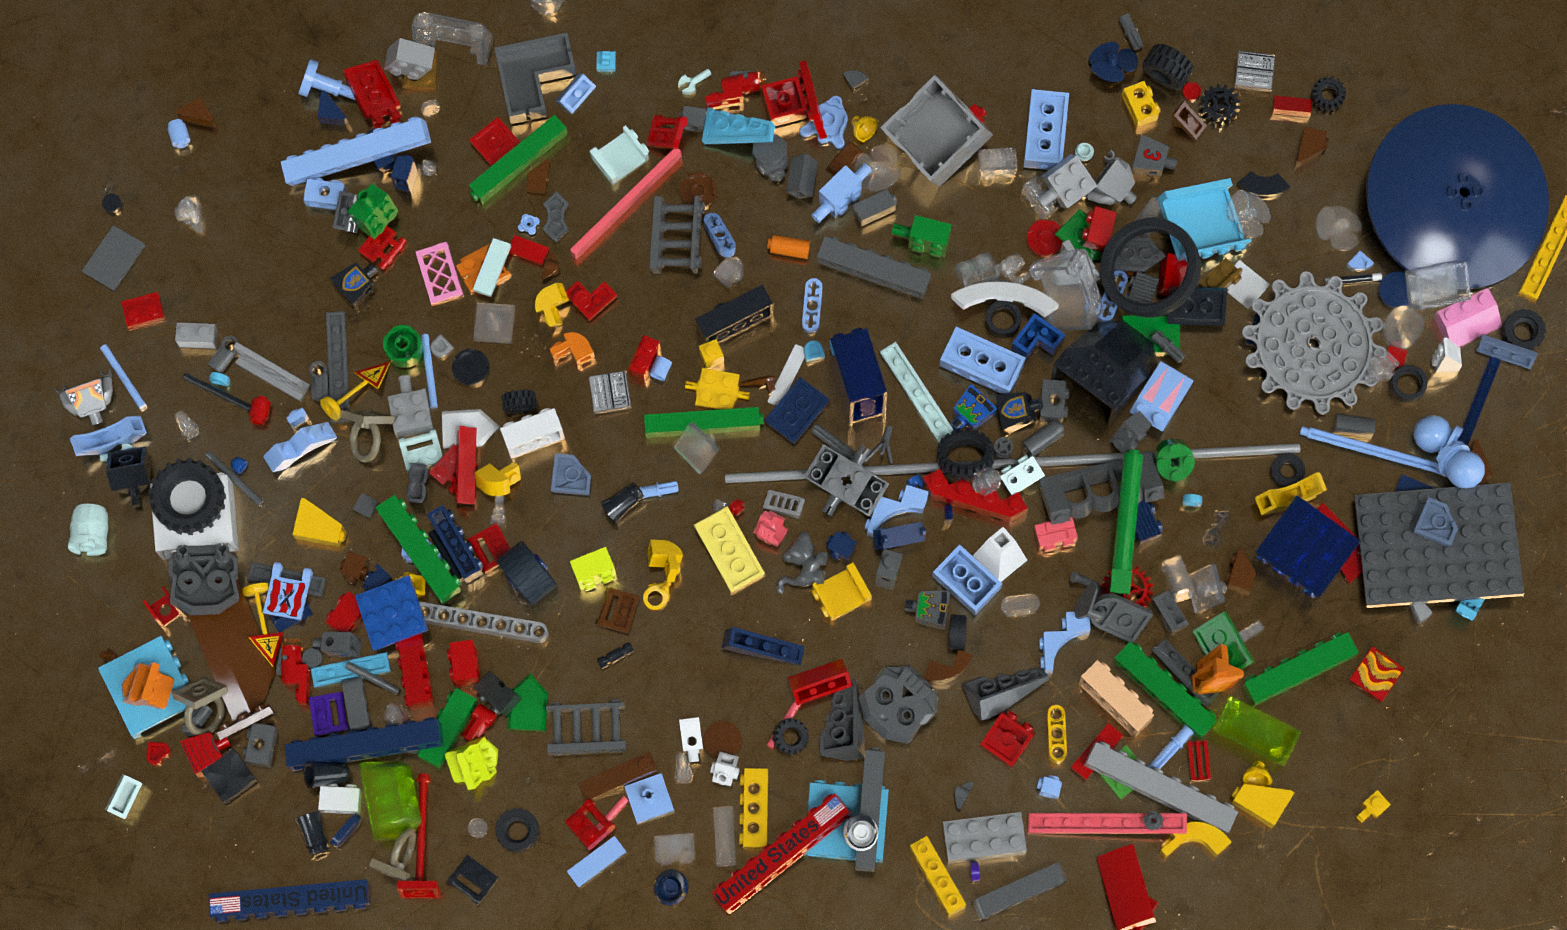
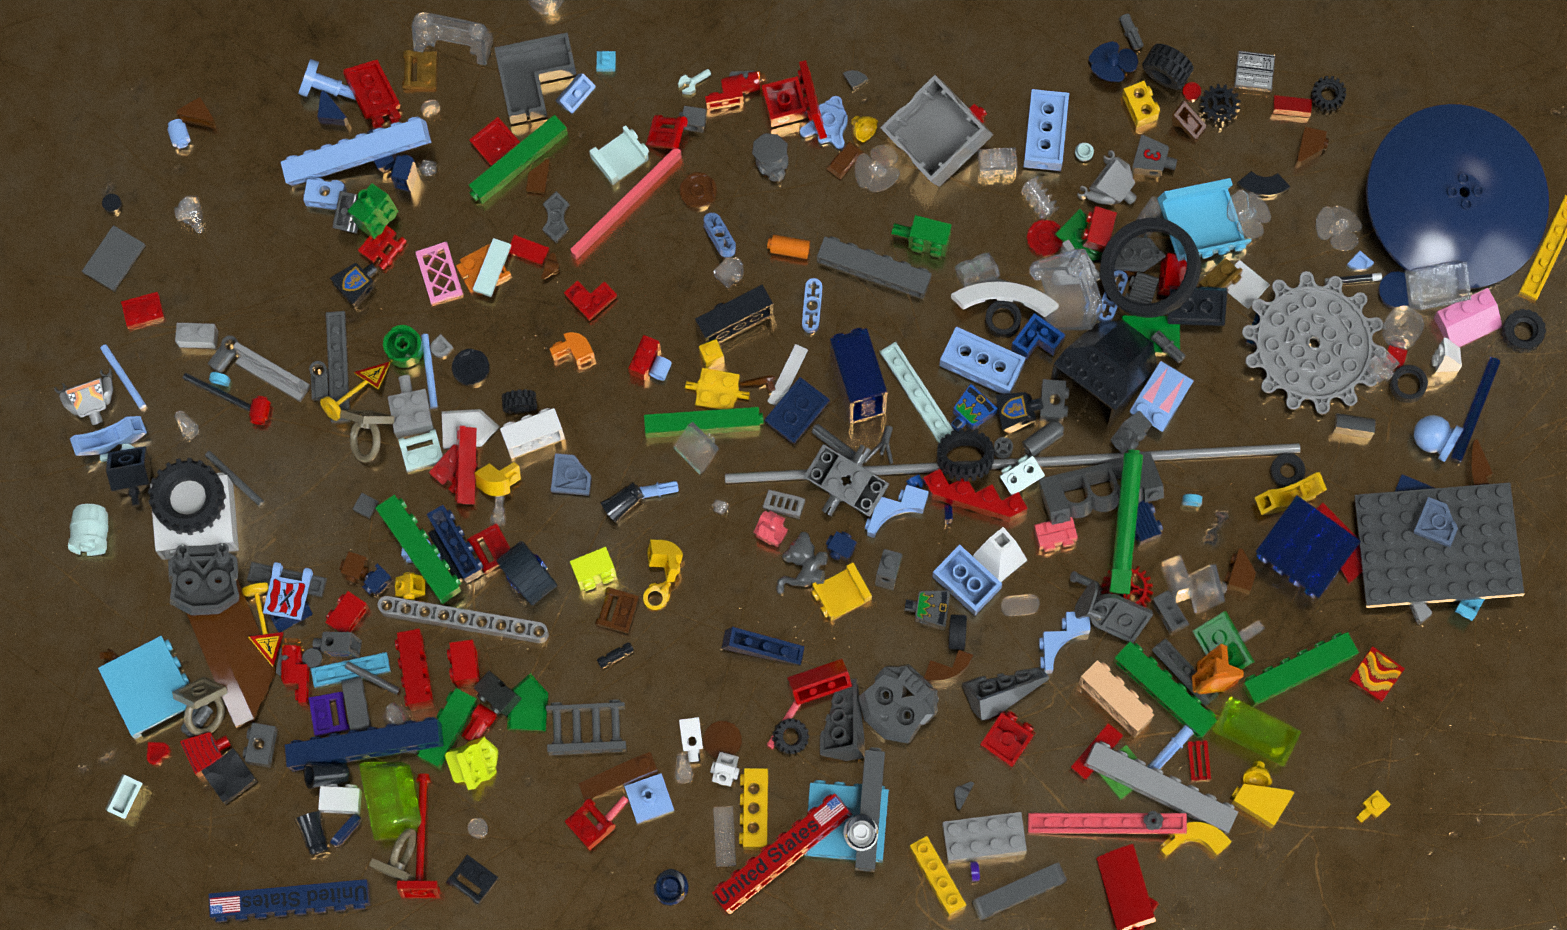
(147, 686): orange piece -> none
(154, 609): red piece -> none
(238, 464): blue hinge -> none
(244, 720): plate -> none
(297, 417): light blue plate -> none
(304, 441): light blue arch -> none
(317, 526): yellow slope -> none
(391, 613): blue plate -> none
(409, 59): light grey brick -> none
(416, 489): black brick -> none
(494, 323): clear tile -> none
(502, 830): black tyre -> none
(534, 221): light blue plate -> none
(547, 303): yellow brick -> none
(596, 861): light blue tile -> none
(609, 392): light grey tile -> none
(660, 226): dark grey fence -> none
(674, 848): clear brick -> none
(729, 128): medium azure wing -> none
(729, 549): light yellow tile -> none
(737, 507): red plate -> none
(802, 176): dark grey brick -> none
(813, 351): medium azure tile -> none
(840, 192): light blue brick -> none
(875, 207): dark grey brick -> none
(899, 535): dark blue brick -> none
(986, 480): clear head -> none
(1011, 266): clear piece -> none
(1049, 786): light blue plate -> none
(1060, 725): yellow beam -> none
(1066, 182): light grey brick -> none
(1174, 449): green brick -> none
(1370, 449): light blue piece -> none
(1460, 465): light blue tile -> none
(1506, 351): sand blue tile -> none

